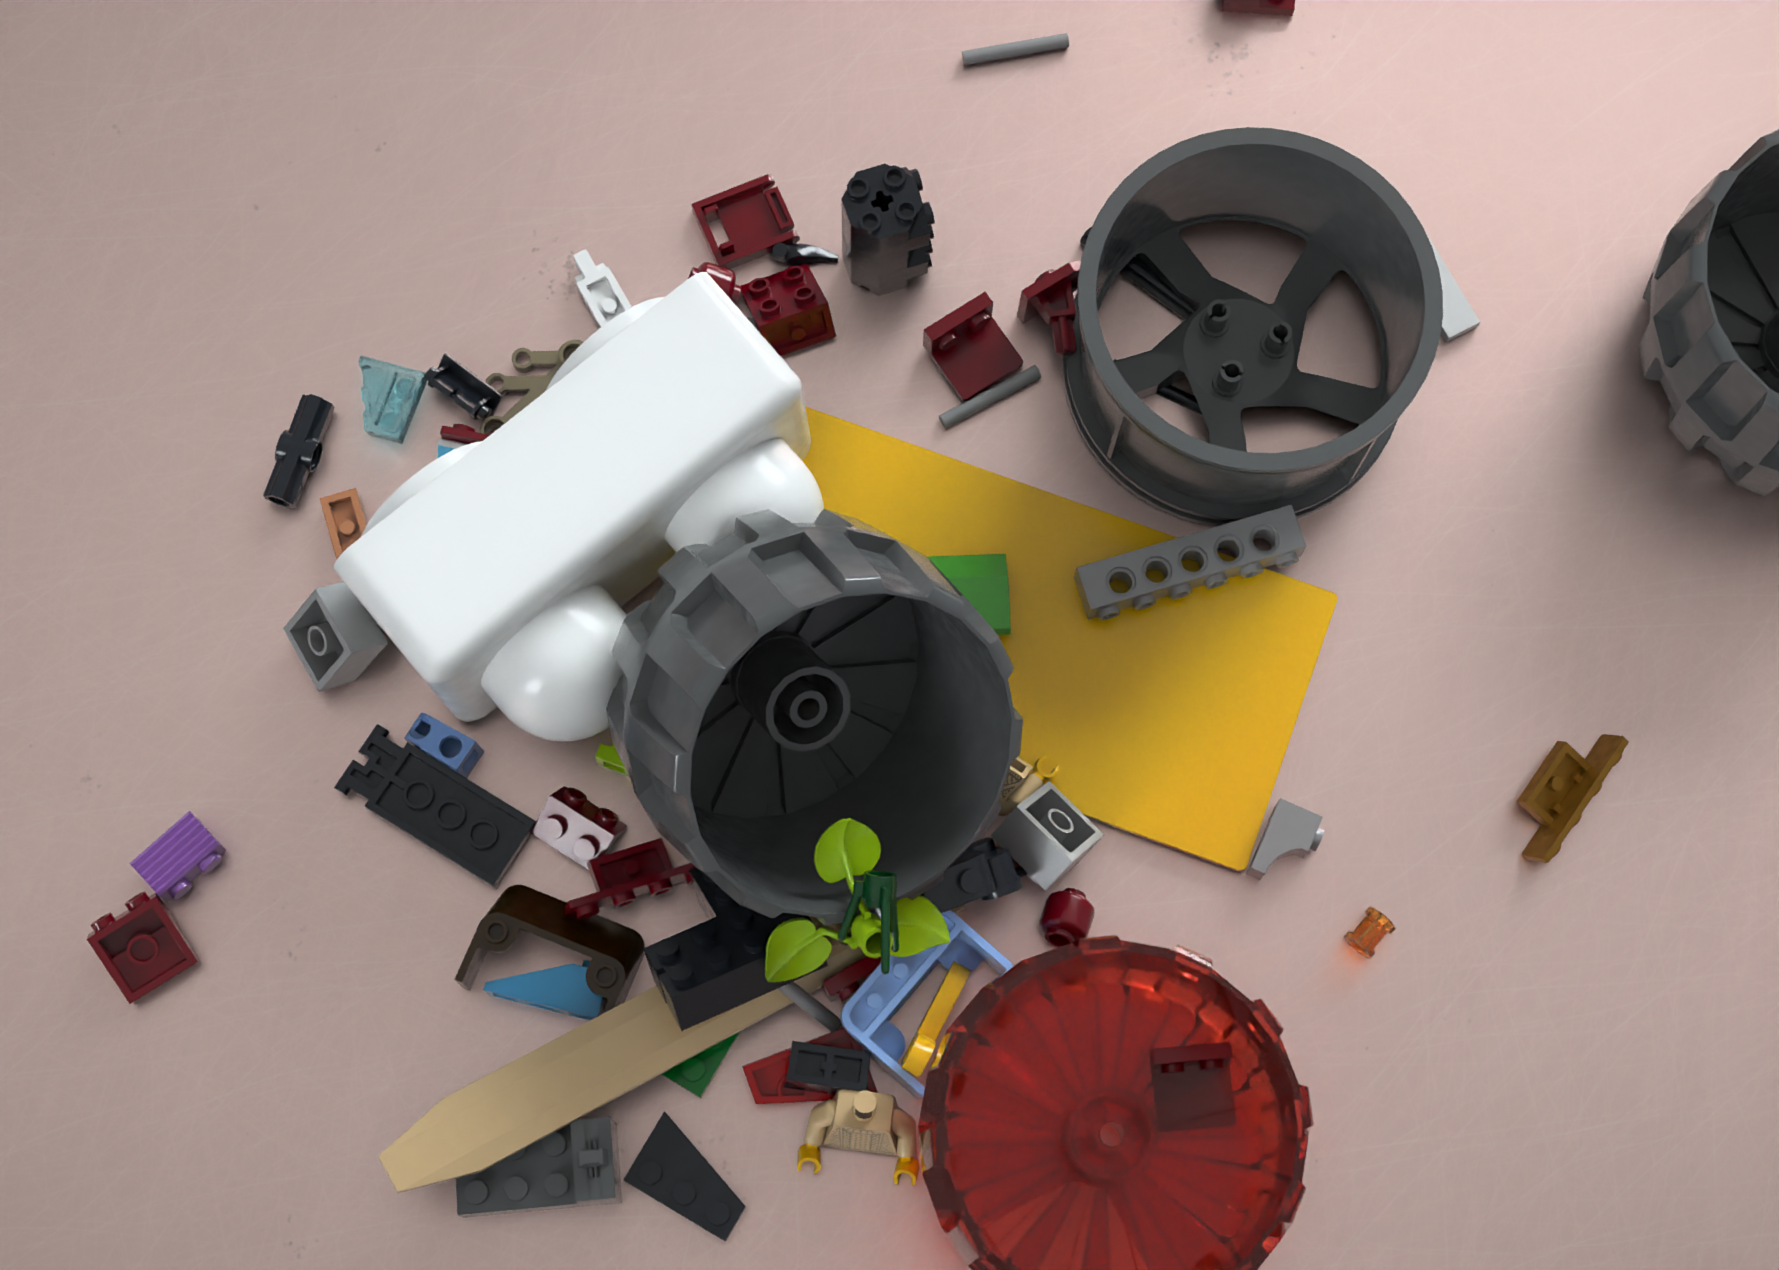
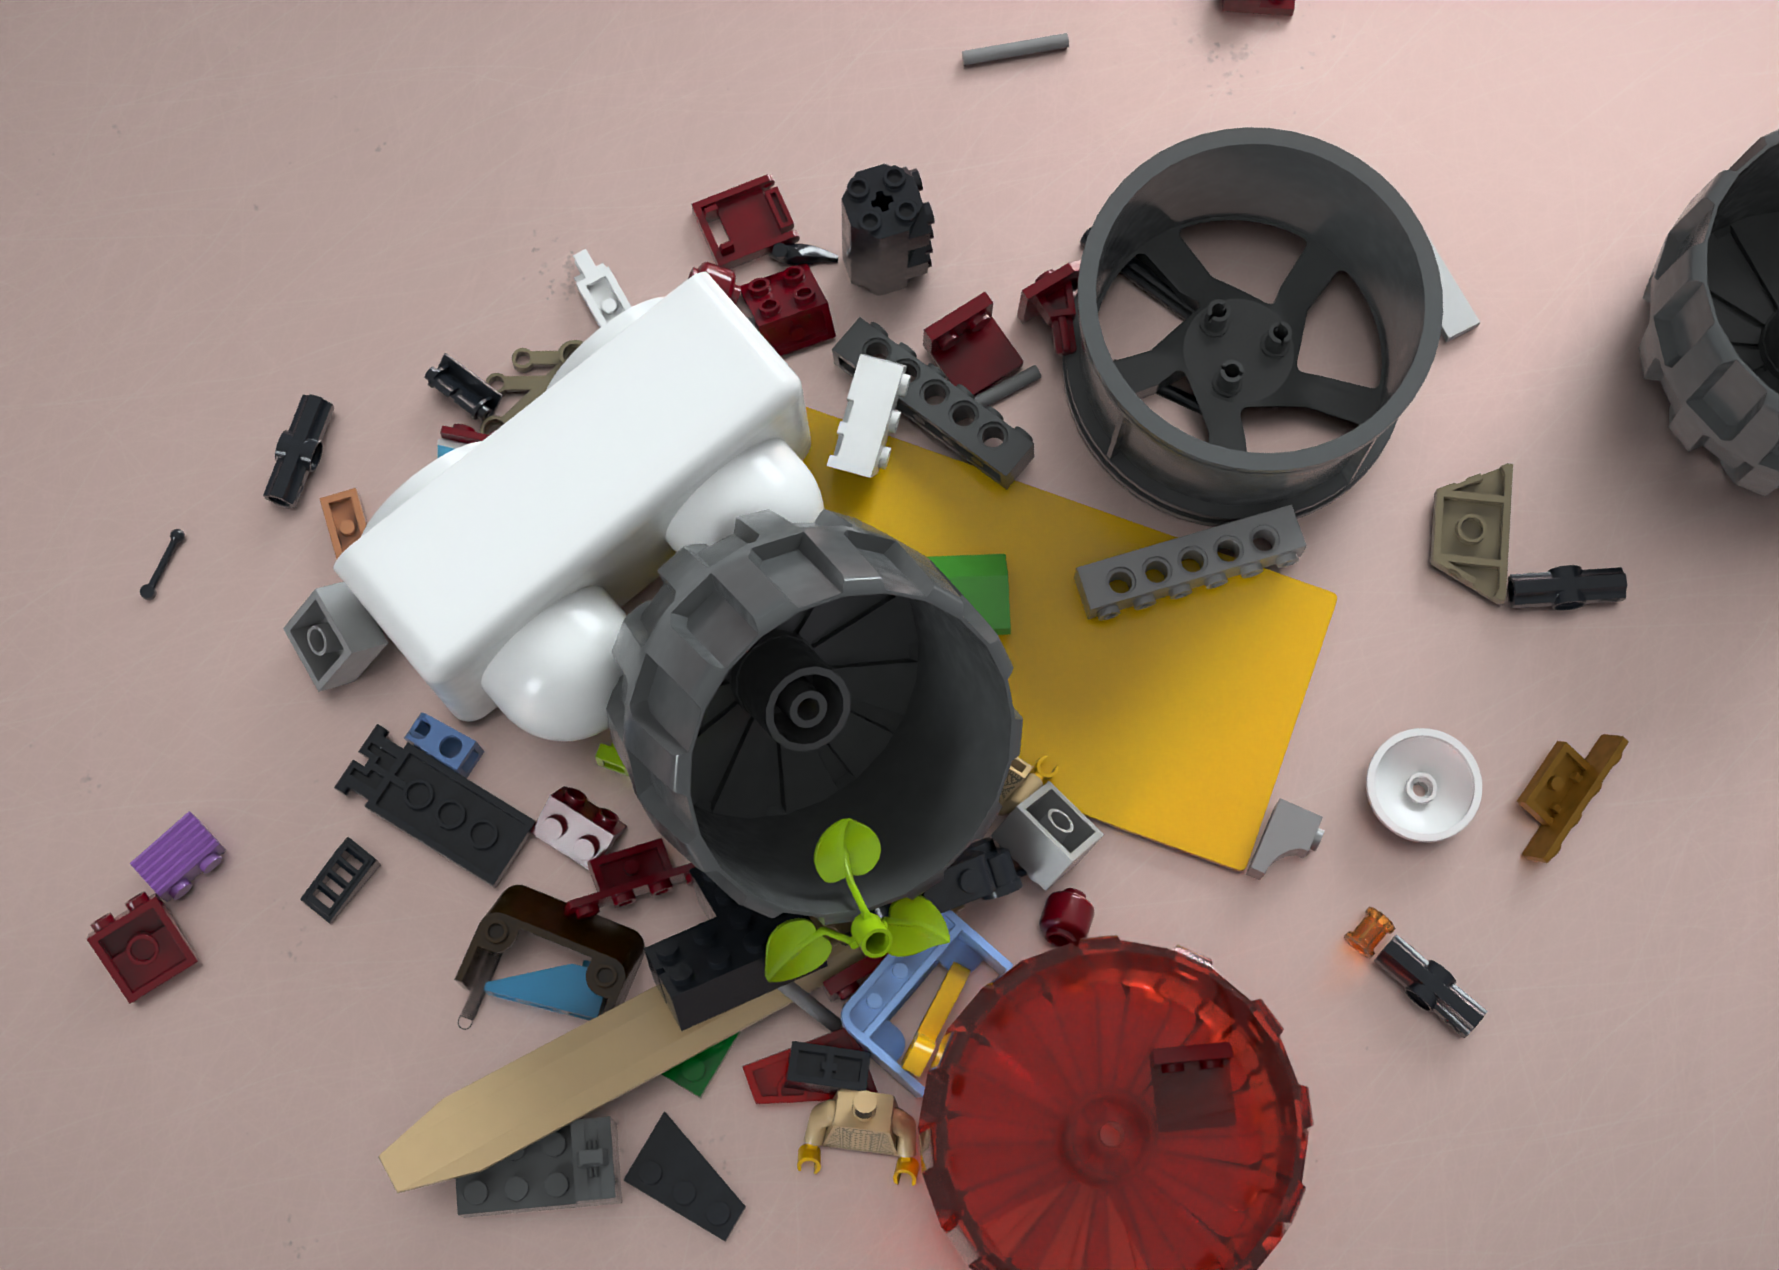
(148, 590): none -> black hinge
(329, 871): none -> black slope
(389, 398): clear light blue wing -> none
(478, 1005): none -> black piece
(870, 416): none -> white wedge
(879, 892): dark green plant -> none
(999, 463): none -> dark grey brick
(1430, 986): none -> black piece
(1439, 766): none -> white dish
(1474, 531): none -> dark tan wing
(1566, 587): none -> black piece

